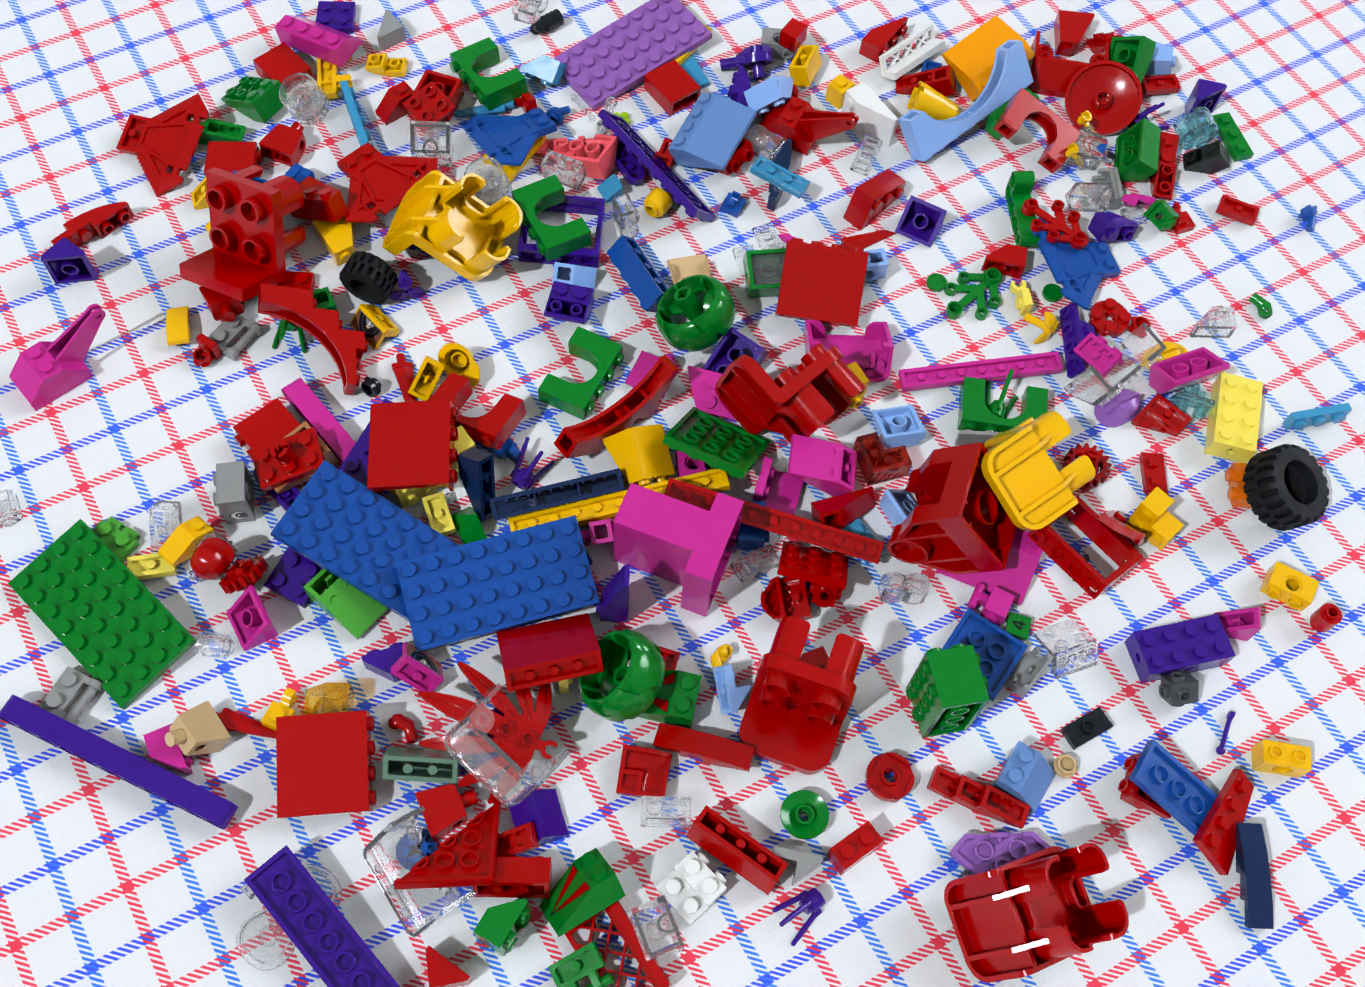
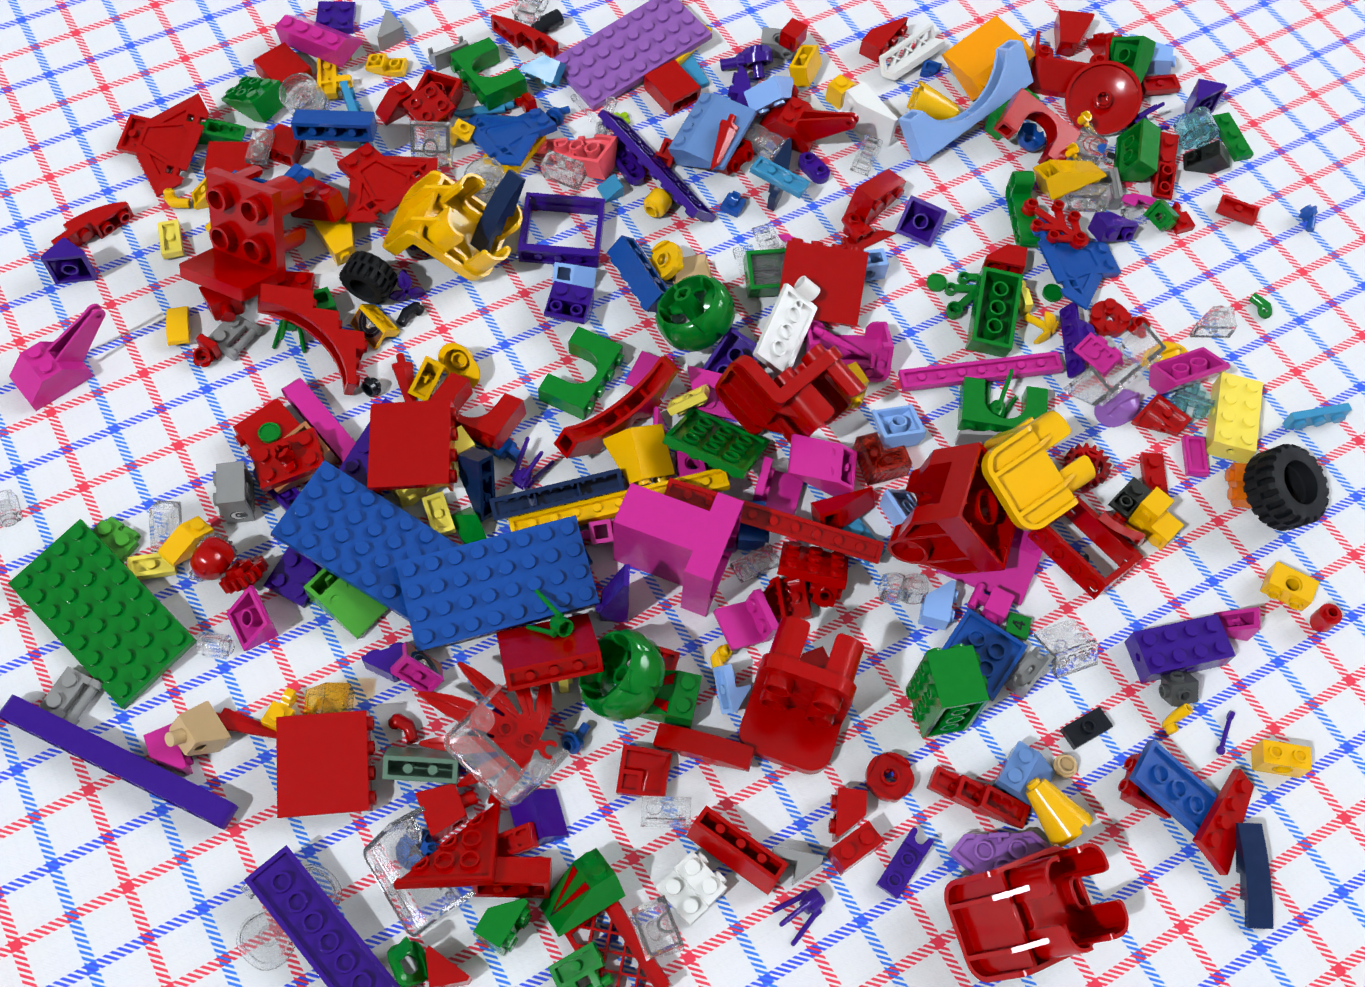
(170, 239): none -> light yellow plate
(175, 202): none -> yellow arm
(259, 146): none -> clear plate
(269, 432): none -> green piece
(334, 125): none -> blue brick
(399, 952): none -> green piece
(407, 311): none -> black arm
(442, 58): none -> light grey hinge
(462, 131): none -> yellow bracket
(499, 207): none -> dark blue slope
(522, 34): none -> red slope
(550, 240): green arch -> none
(559, 623): none -> green plant
(575, 740): none -> blue plate
(625, 216): clear brick -> none
(657, 419): none -> dark pink slope
(674, 259): none -> yellow plate
(684, 402): none -> light yellow plate
(725, 136): none -> red bar
(747, 621): none -> dark pink bracket
(787, 325): none -> white hinge
(810, 804): green dish -> none
(811, 165): none -> dark purple plate
(827, 336): none -> dark pink bar
(849, 811): none -> red slope
(855, 227): none -> red plate
(903, 864): none -> dark purple plate
(937, 606): none -> light blue slope
(940, 79): red slope -> none
(994, 312): none -> green brick
(1030, 138): none -> blue hair
(1056, 812): none -> yellow cone
(1065, 176): none -> yellow slope
(1129, 497): none -> pearl dark grey slope
(1175, 716): none -> yellow arm
(1195, 456): none -> dark pink tile

